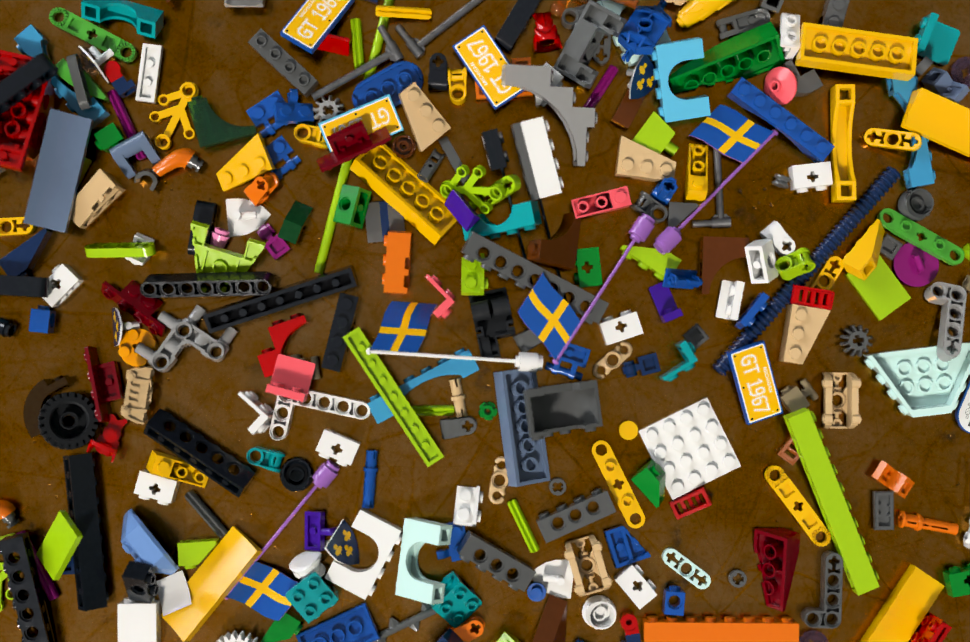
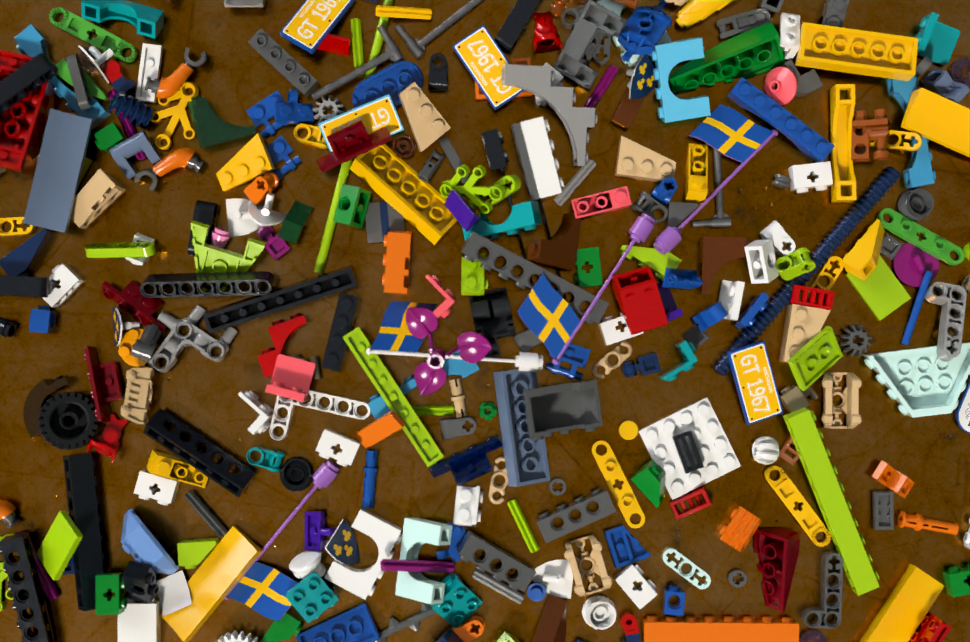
(105, 603): none -> green brick
(131, 108): none -> dark blue piece
(147, 343): none -> dark grey piece
(170, 85): none -> orange piece
(266, 216): none -> white shield
(379, 429): none -> orange tile
(417, 566): none -> magenta axle
(430, 374): none -> magenta plant
(457, 82): yellow piece -> none
(468, 464): none -> clear blue bracket
(498, 586): none -> light grey axle
(576, 180): none -> light grey axle
(639, 300): none -> red slope
(656, 135): lime torso -> none
(693, 467): none -> black tile
(710, 316): none -> blue leg
(740, 529): none -> orange brick
(765, 450): none -> white piece
(815, 358): none -> lime tile
(869, 130): none -> dark orange hips
(917, 307): none -> blue bar

